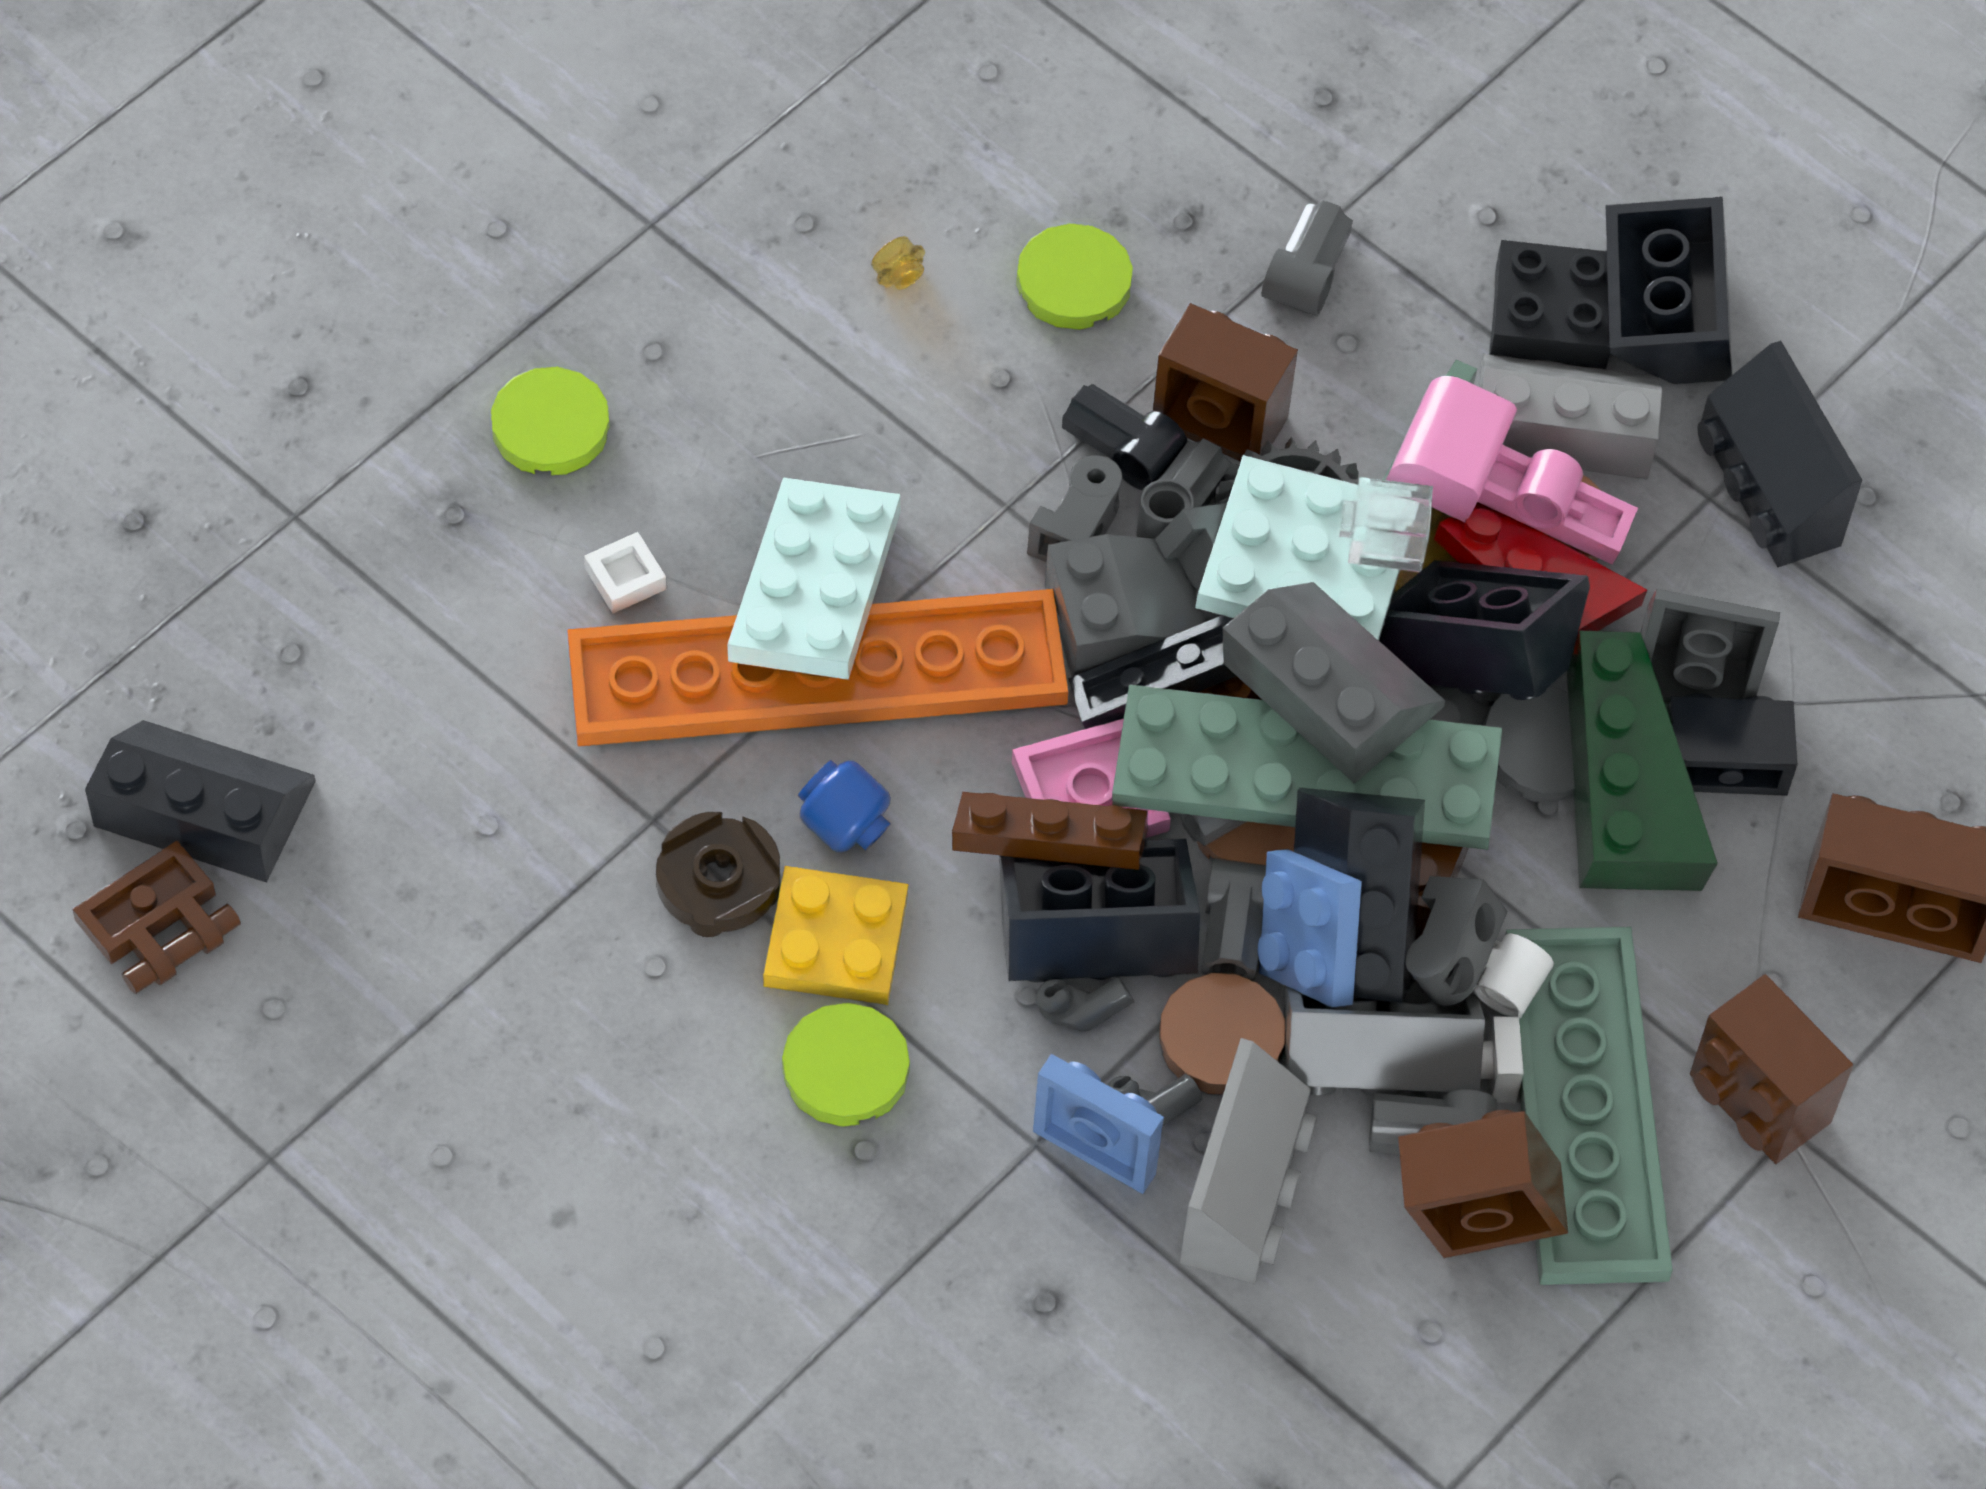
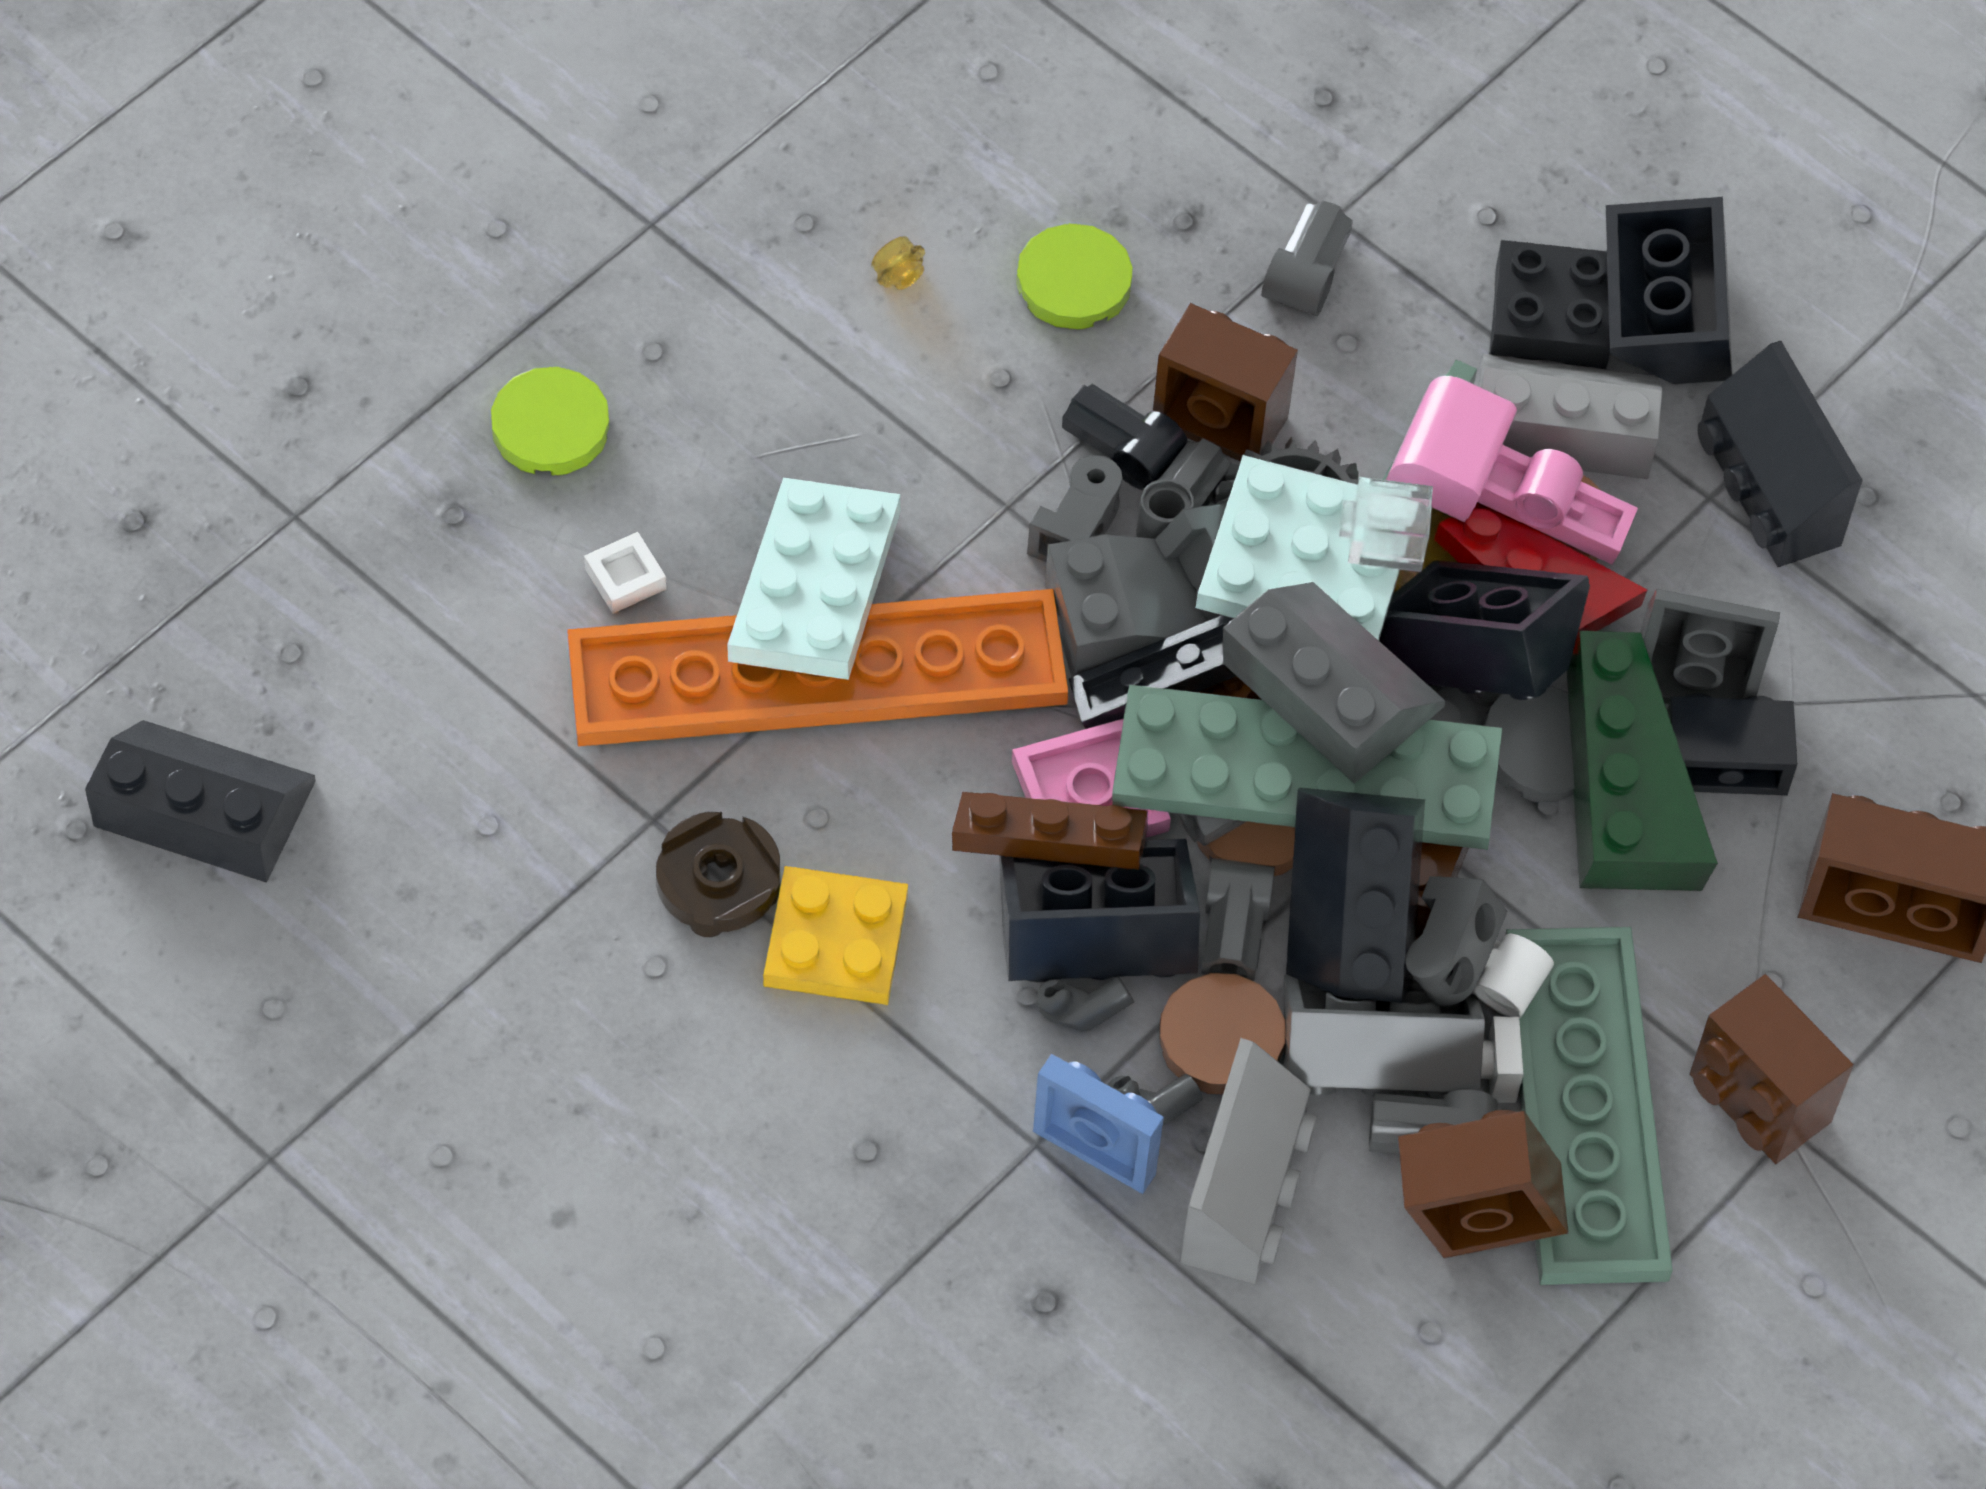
(146, 903): reddish brown plate -> none
(845, 806): blue head -> none
(845, 1064): lime tile -> none
(1309, 927): medium blue plate -> none

